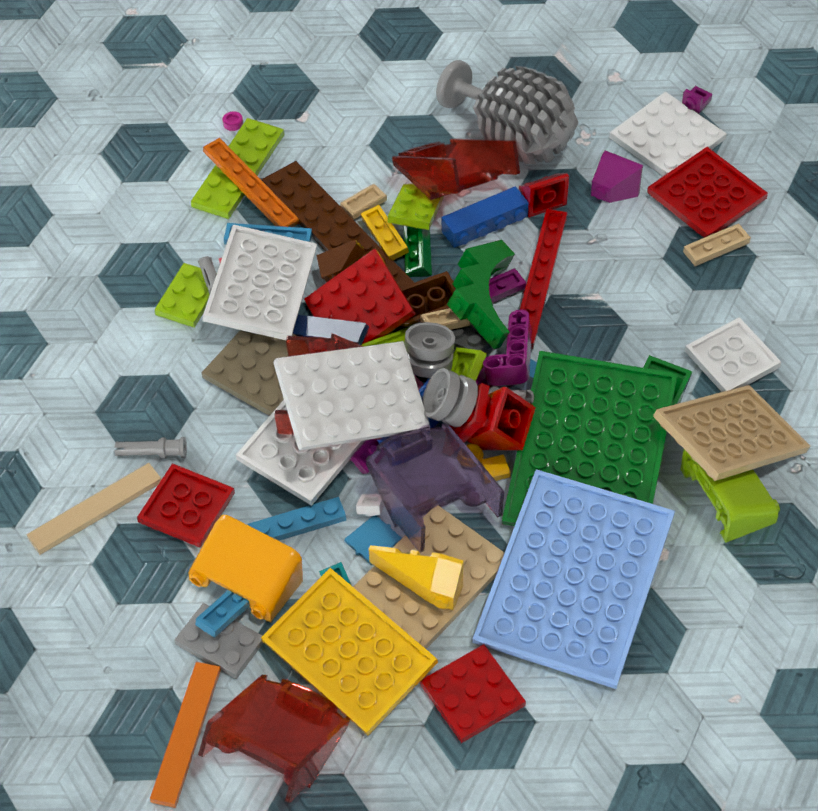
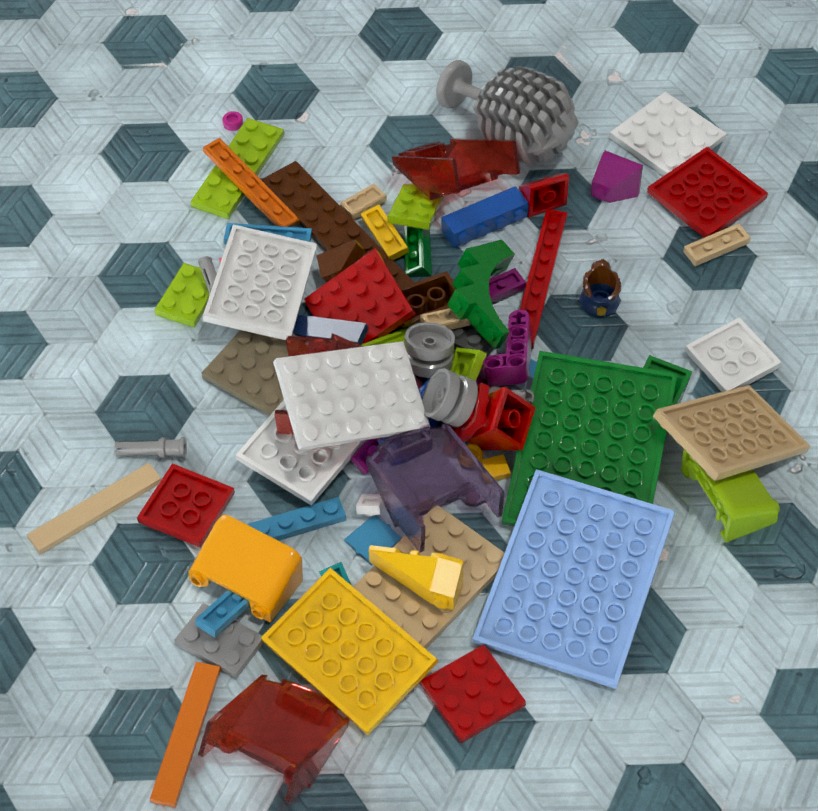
(600, 290): none -> piece
(696, 99): magenta bracket -> none

